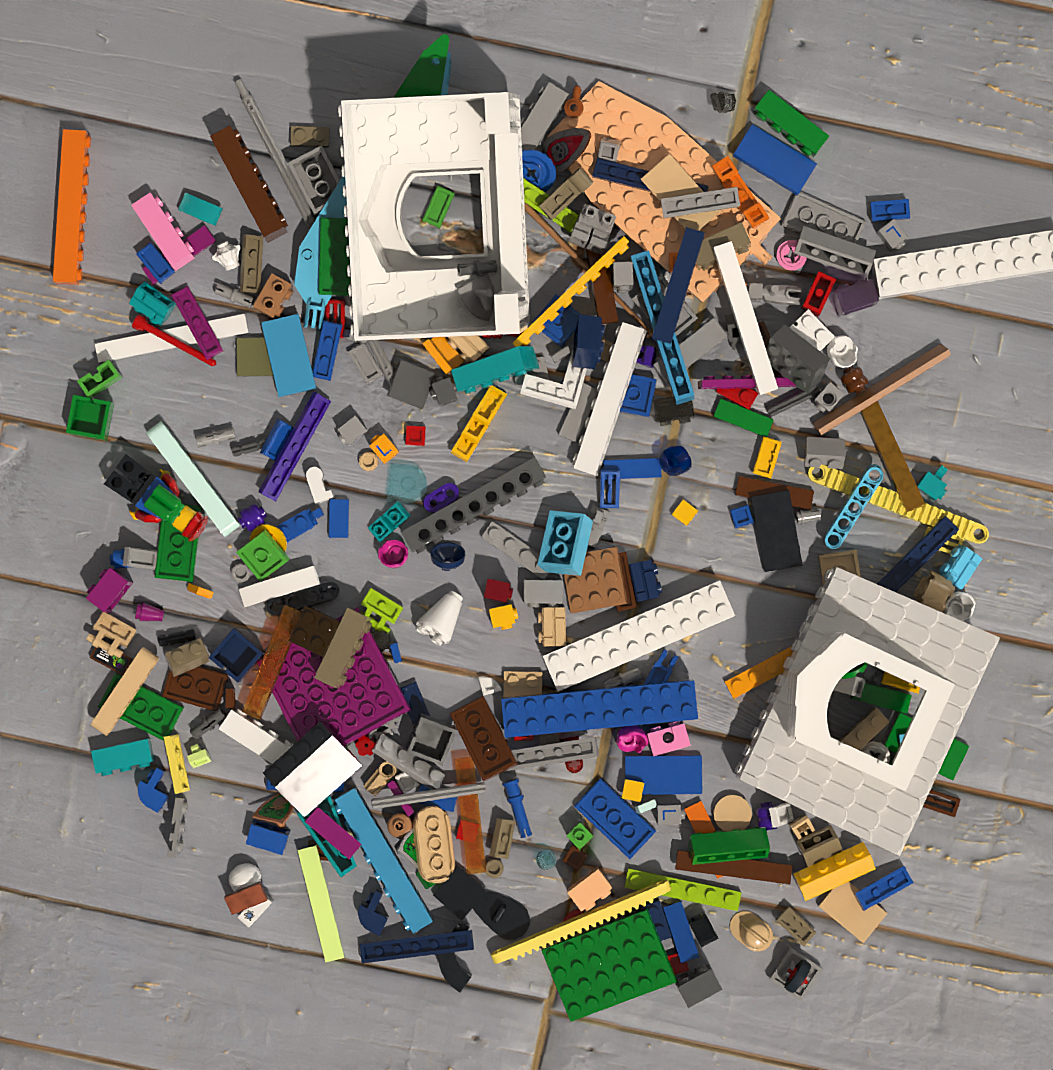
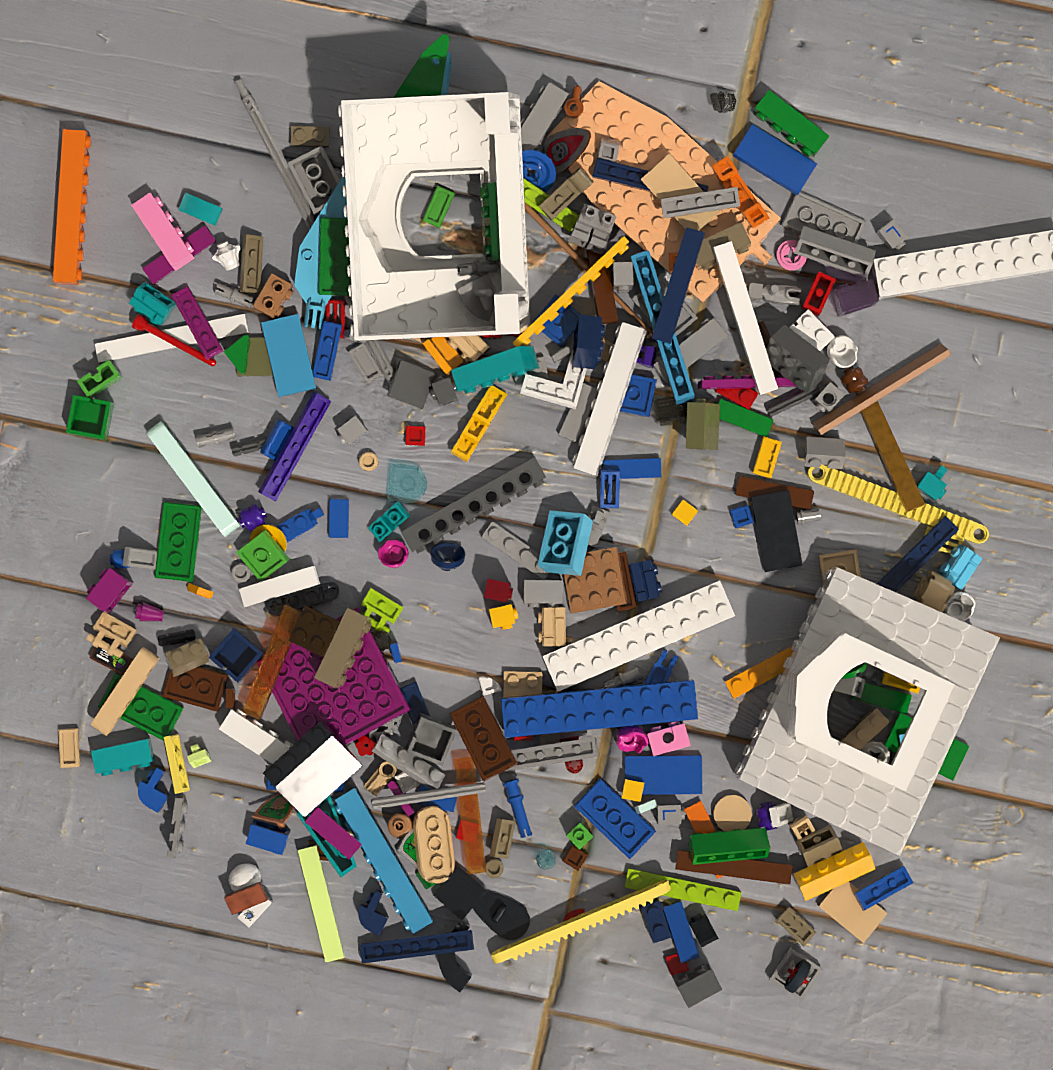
(69, 748): none -> tan tile
(155, 263): blue tile -> none
(155, 498): piece -> none
(208, 723): dark grey pin -> none
(239, 353): none -> green slope
(246, 178): reddish brown brick -> none
(315, 480): white leg -> none
(383, 448): light orange brick -> none
(441, 497): dark purple plate -> none
(441, 619): white cone -> none
(490, 227): none -> dark green plate
(589, 889): light nougat brick -> none
(609, 965): green plate -> none
(675, 460): clear blue hair -> none
(702, 425): none -> olive brick
(732, 330): dark grey brick -> none
(751, 931): tan piece -> none
(852, 516): medium azure beam -> none
(890, 210): blue plate -> none
(954, 807): reddish brown tile -> none

